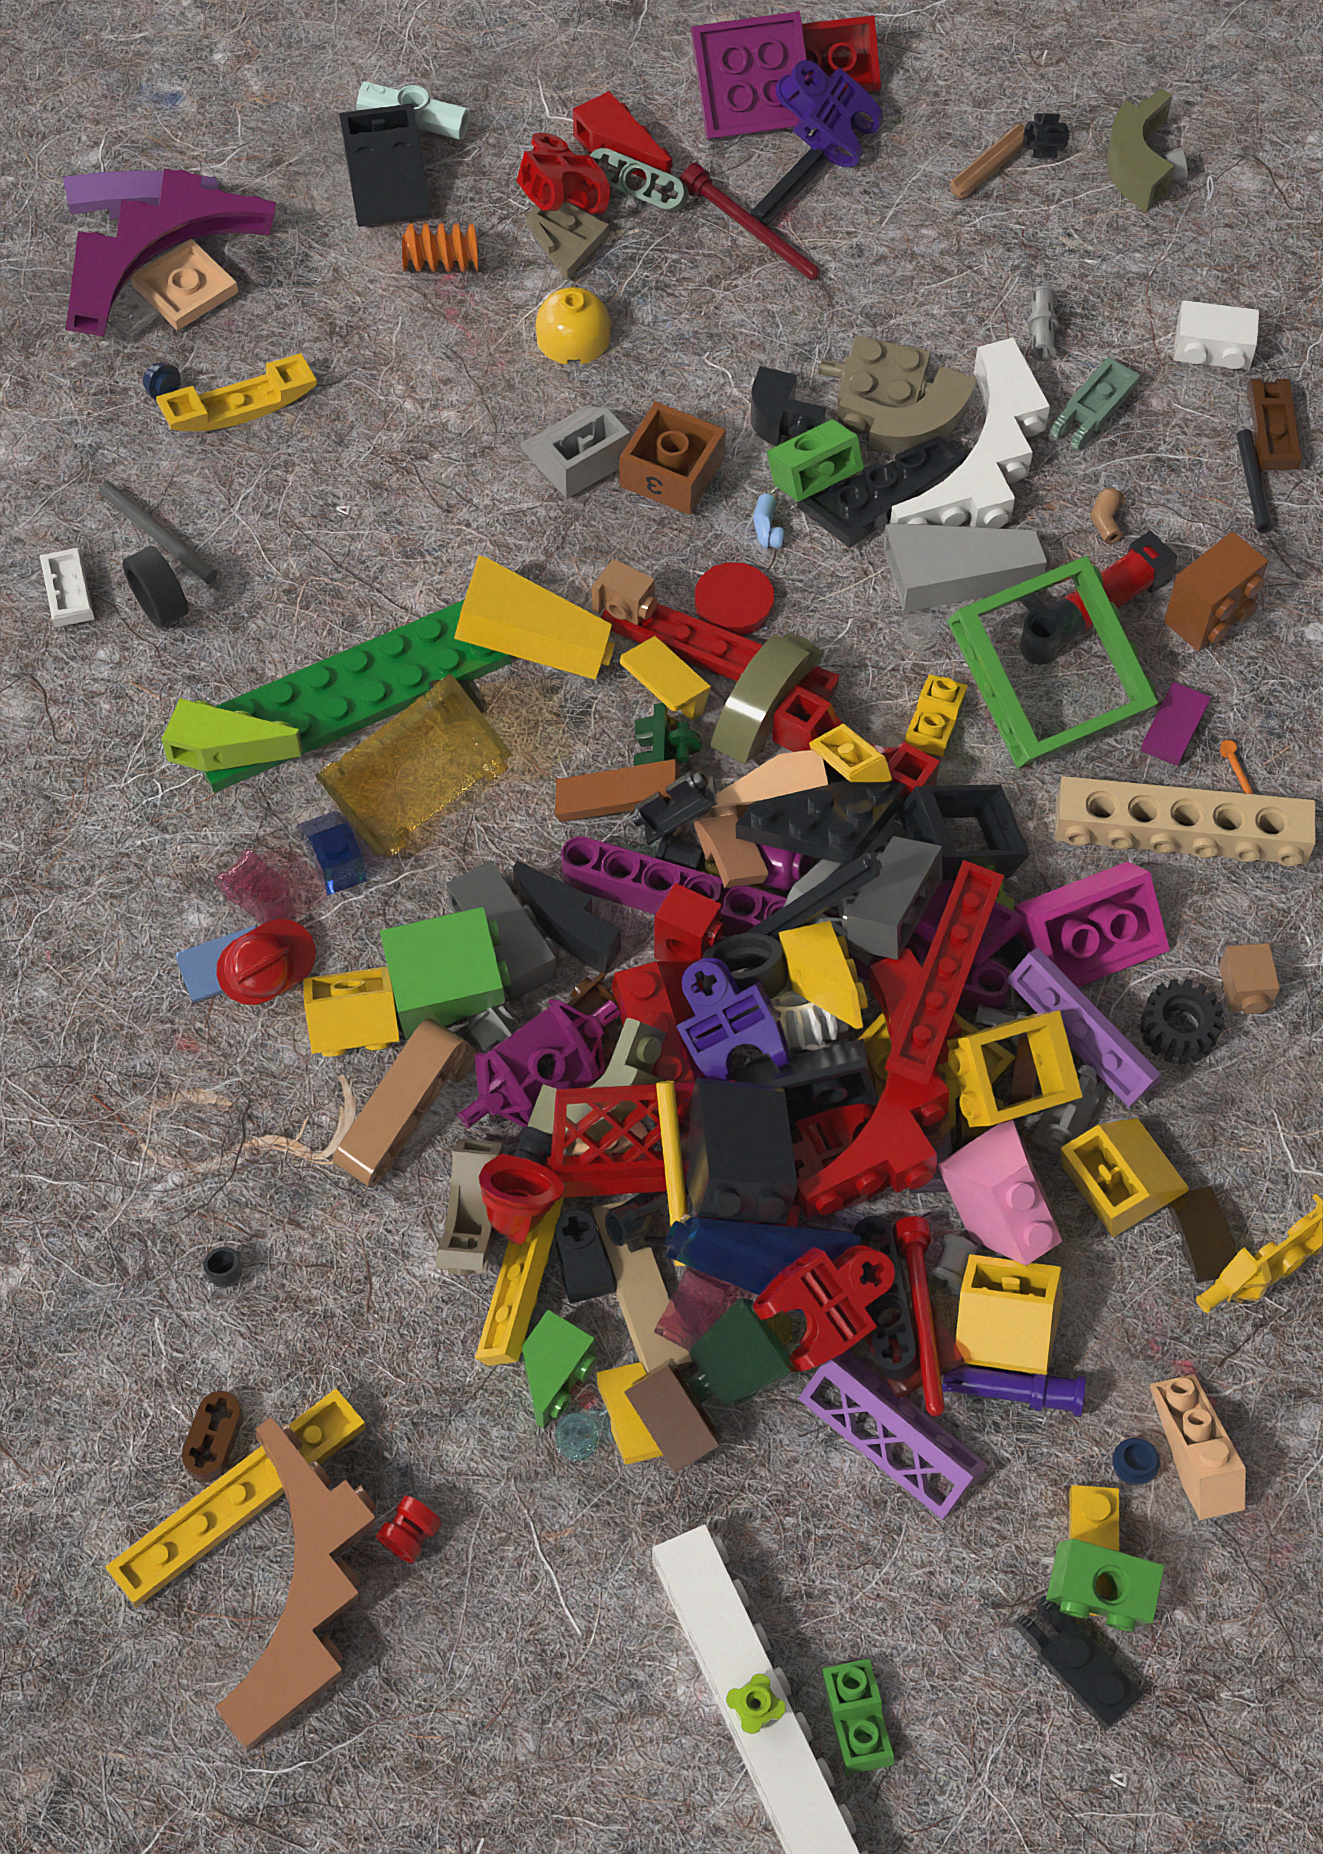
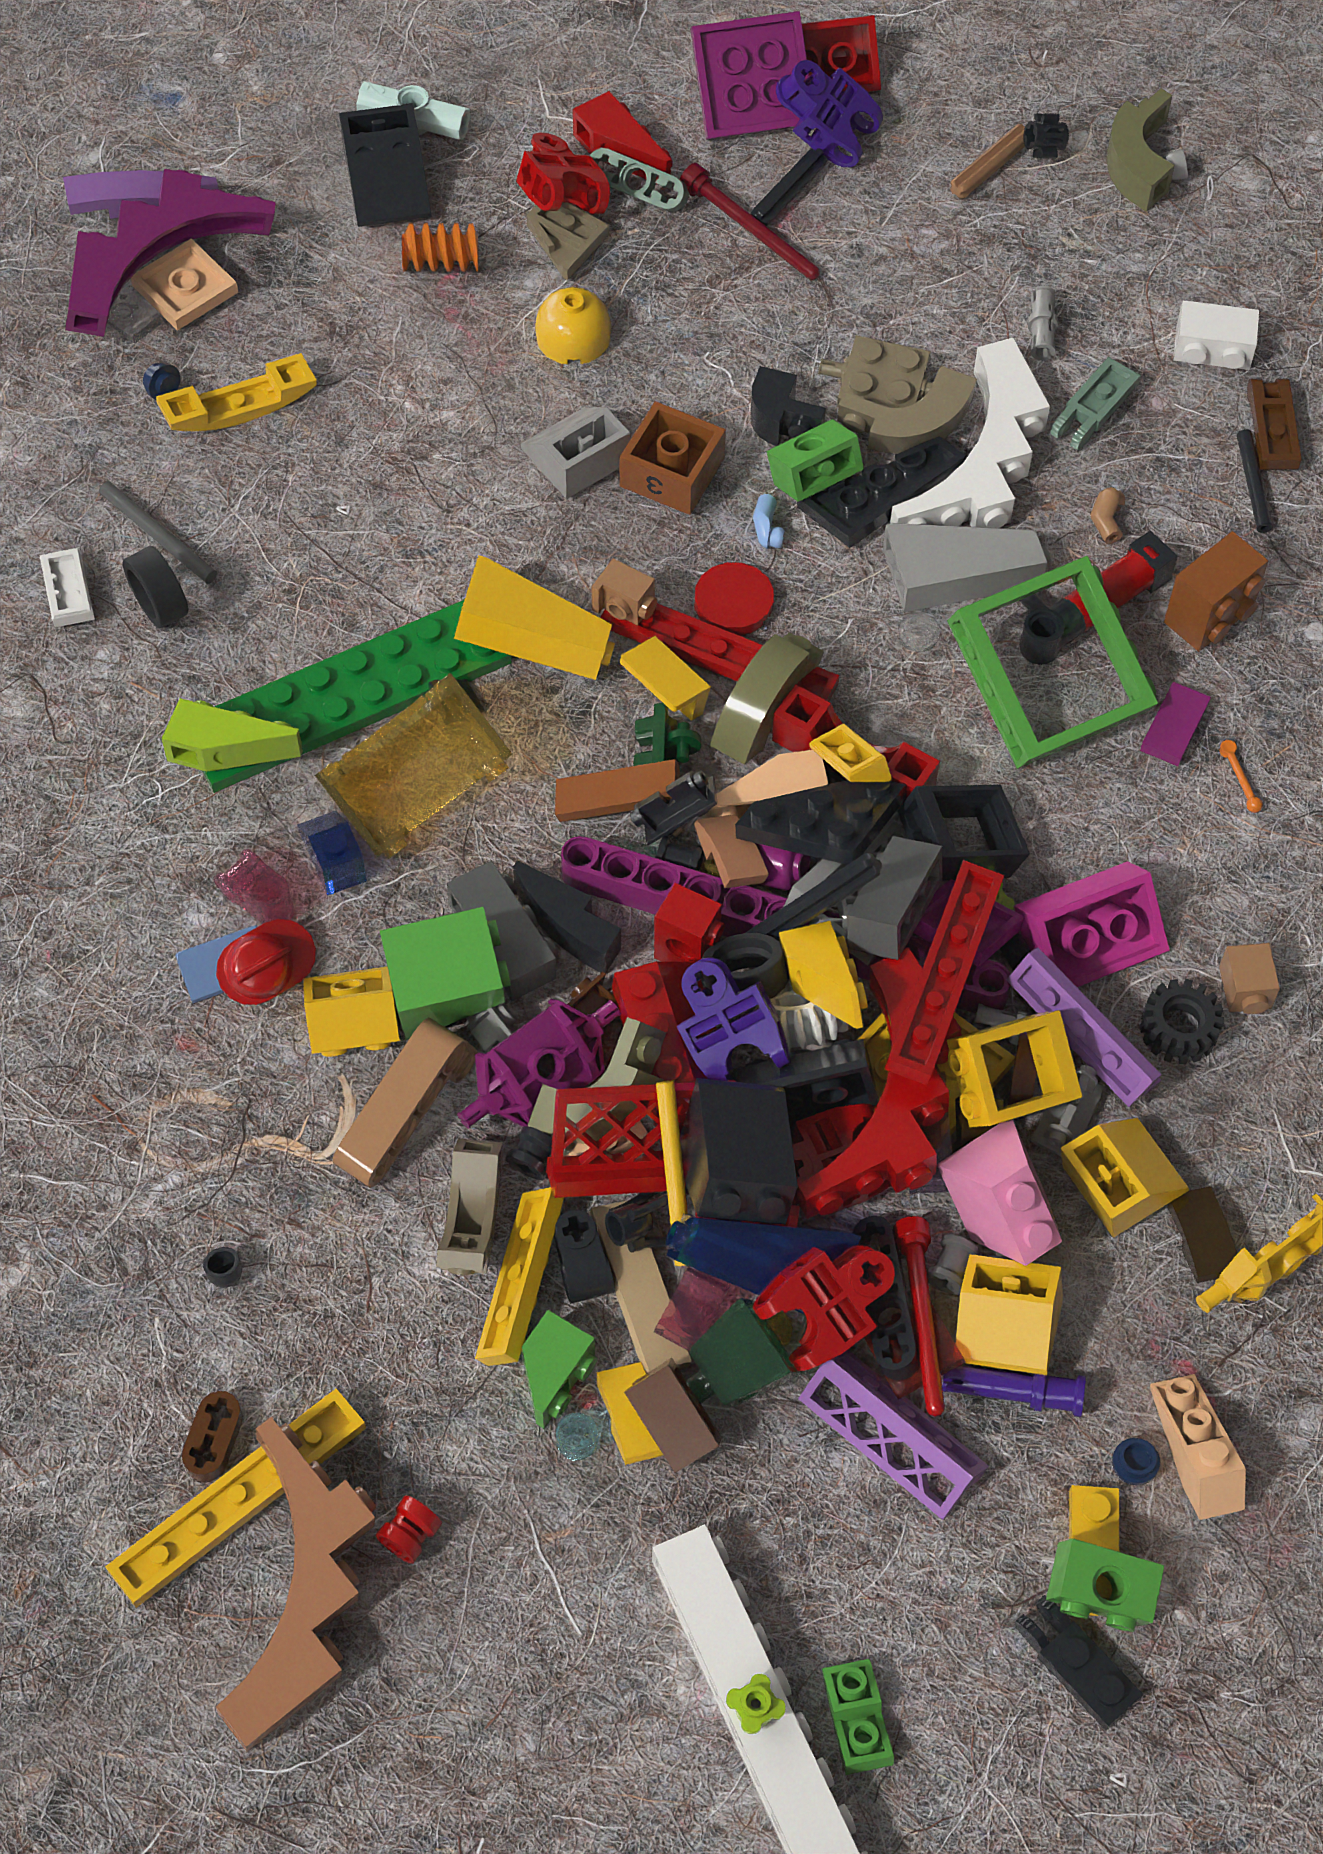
(518, 1194): red piece -> none
(936, 715): yellow slope -> none
(1204, 810): tan brick -> none

